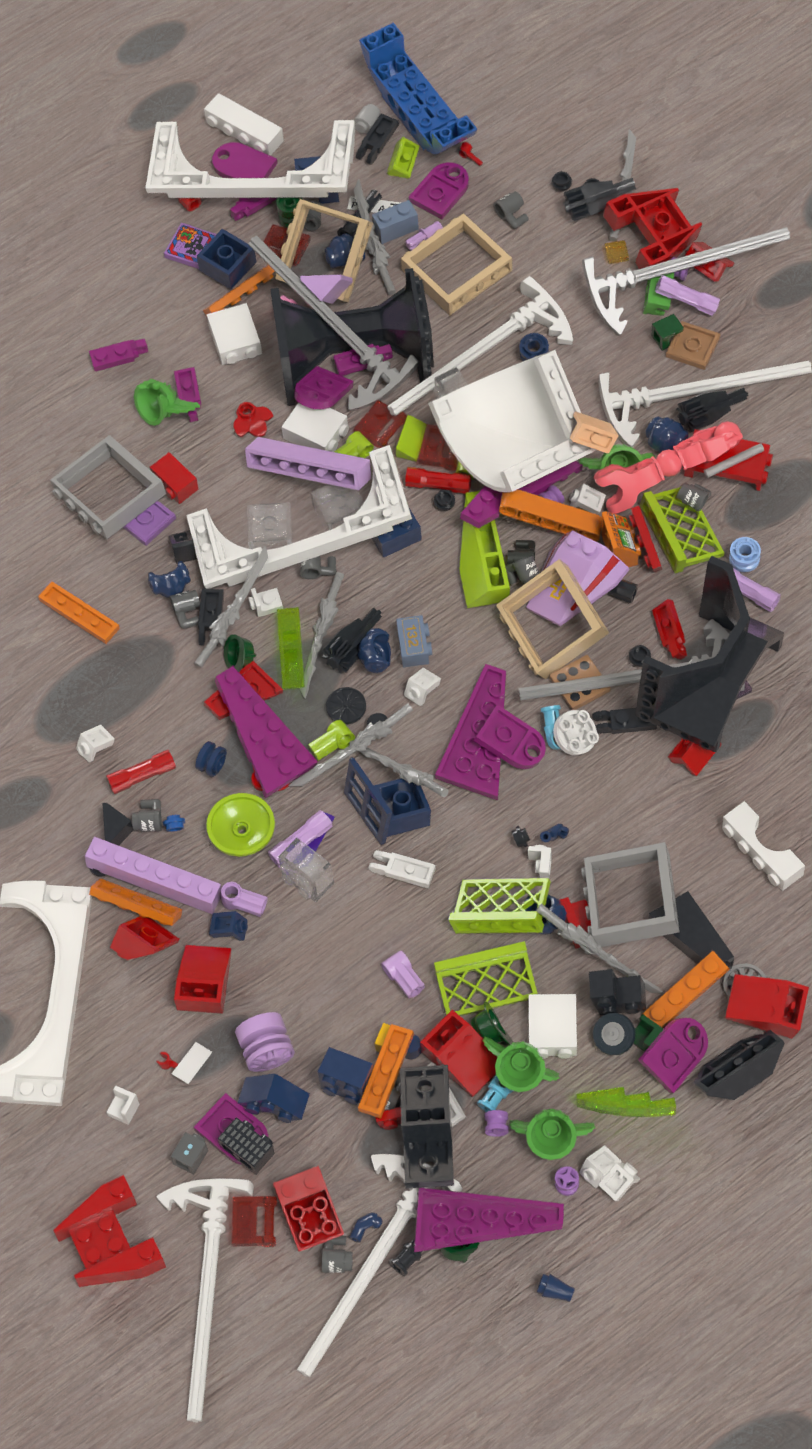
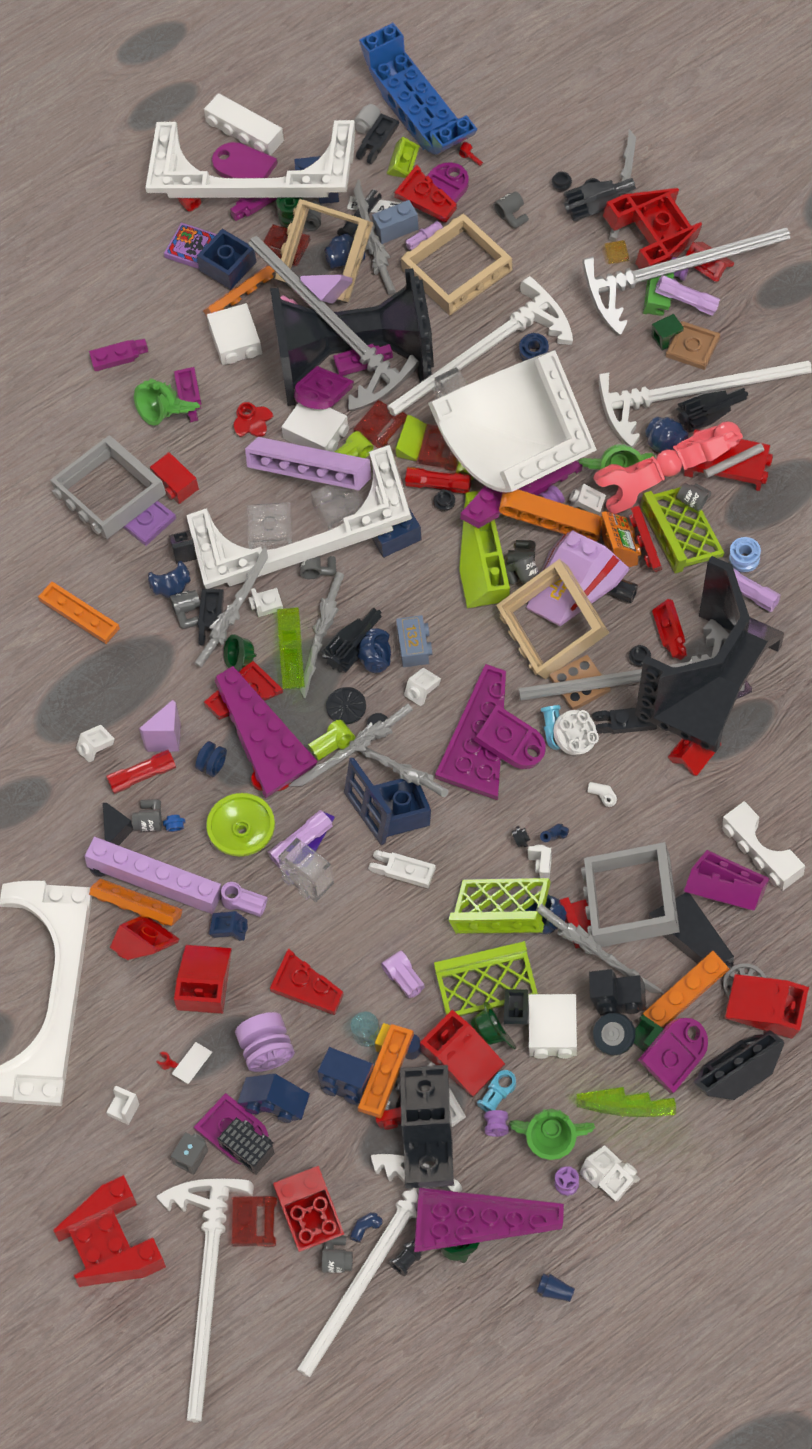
(162, 730): none -> lavender slope
(303, 984): none -> red wing
(365, 1028): none -> clear light blue piece
(425, 195): none -> red wing
(516, 1007): none -> black slope
(519, 1065): bright green helmet -> none
(593, 433): light nougat panel -> none
(605, 793): none -> white arm
(726, 881): none -> magenta wedge

